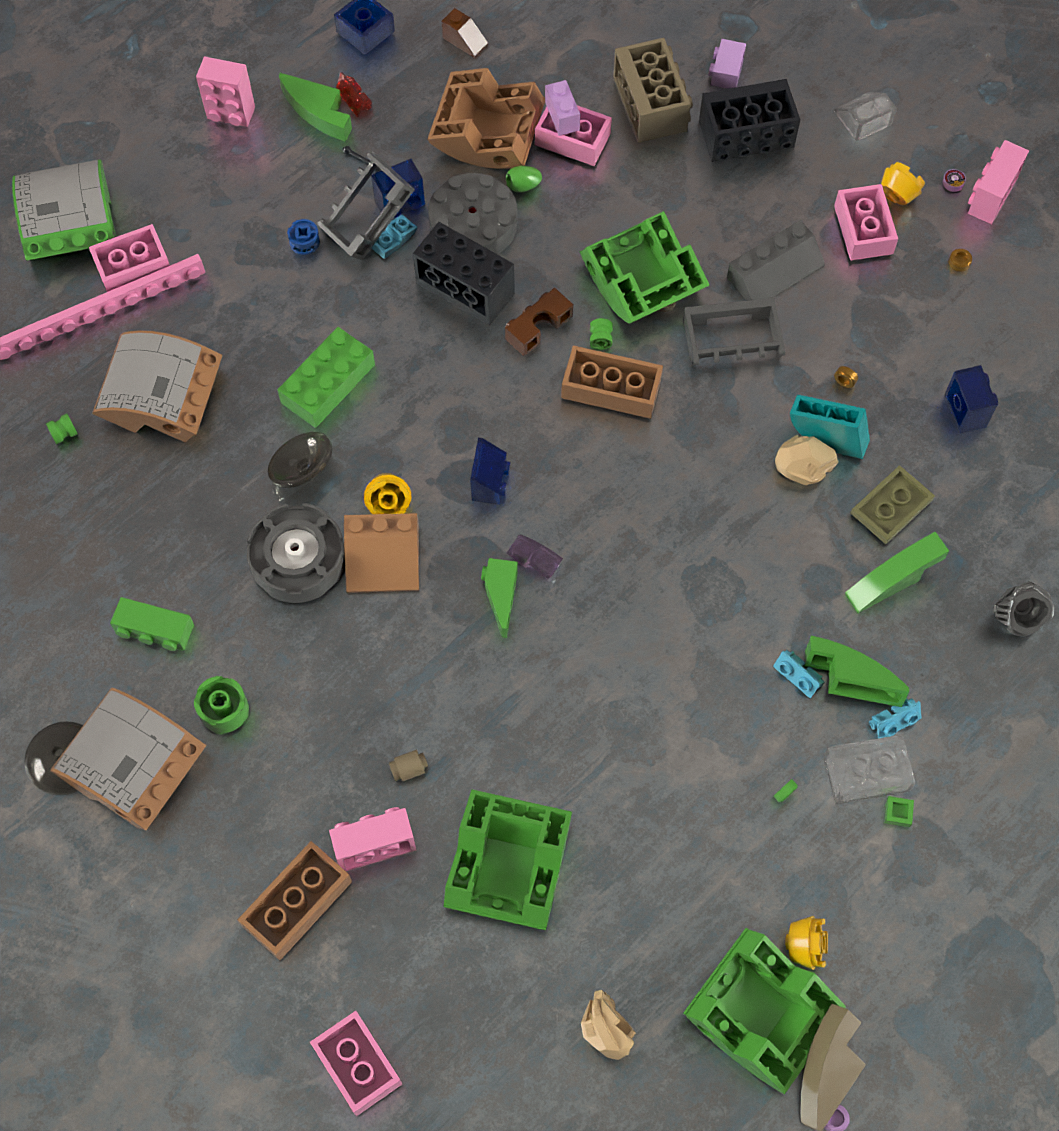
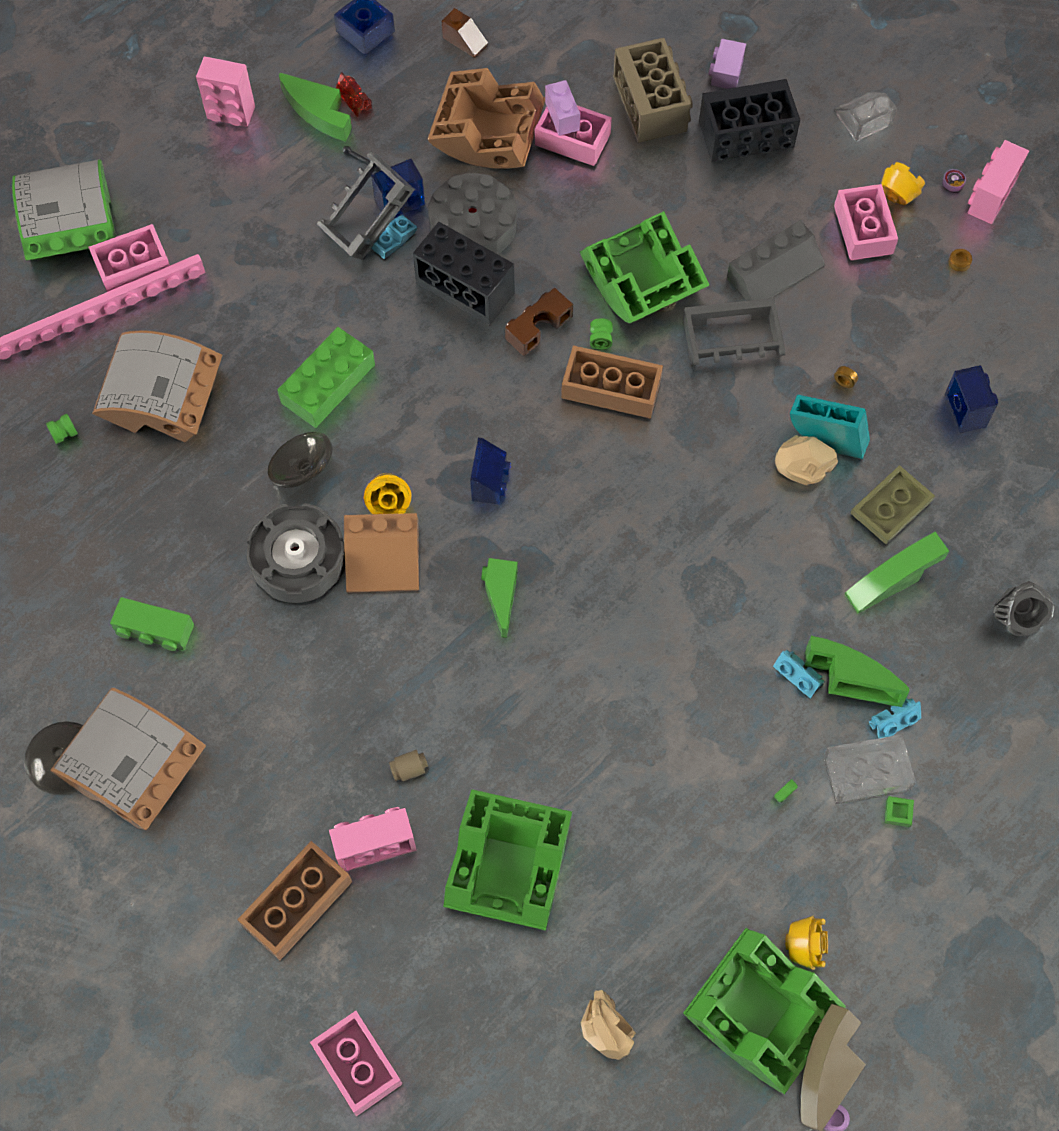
(226, 717): bright green brick -> none
(303, 235): blue wheel -> none
(523, 178): bright green animal -> none
(532, 553): clear purple slope -> none

